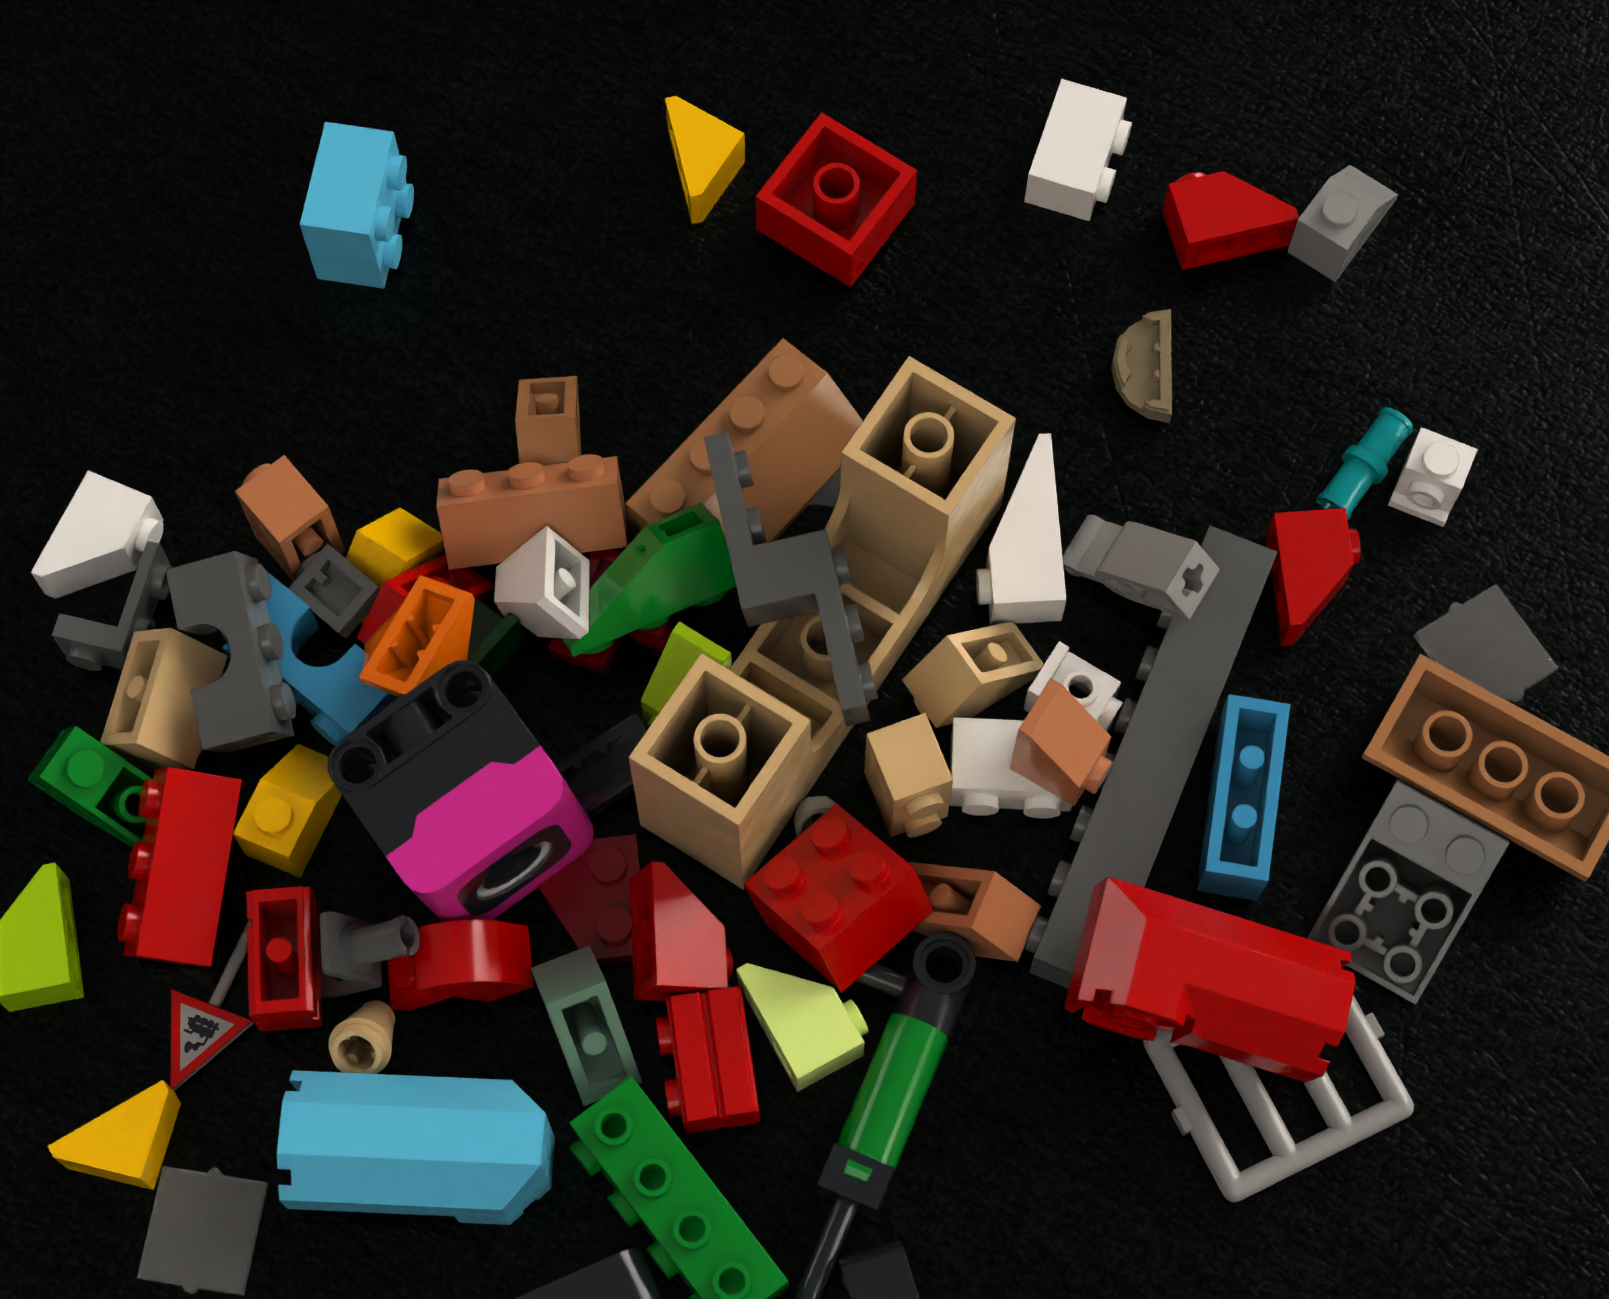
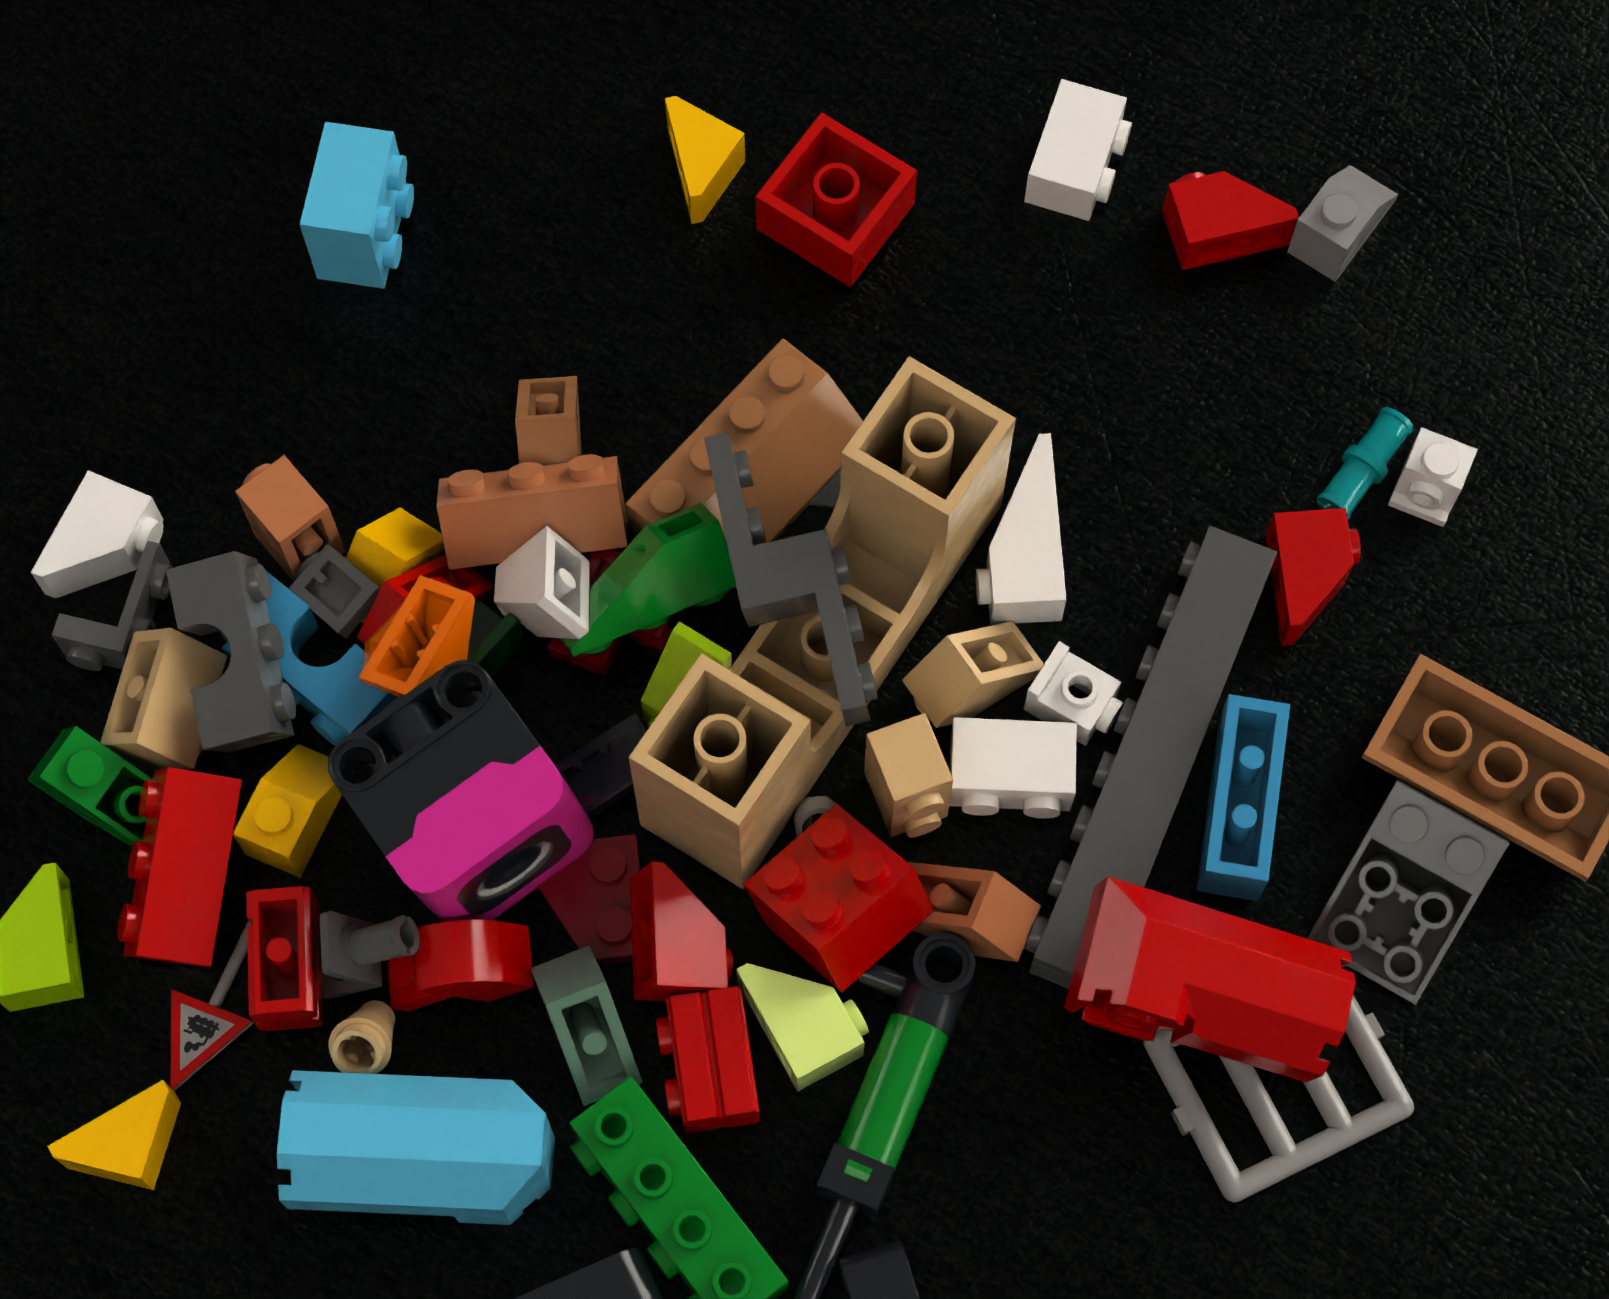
(202, 1230): clear piece -> none
(1061, 746): nougat slope -> none
(1142, 564): light grey piece -> none
(1143, 366): dark tan plate -> none
(1488, 645): clear piece -> none

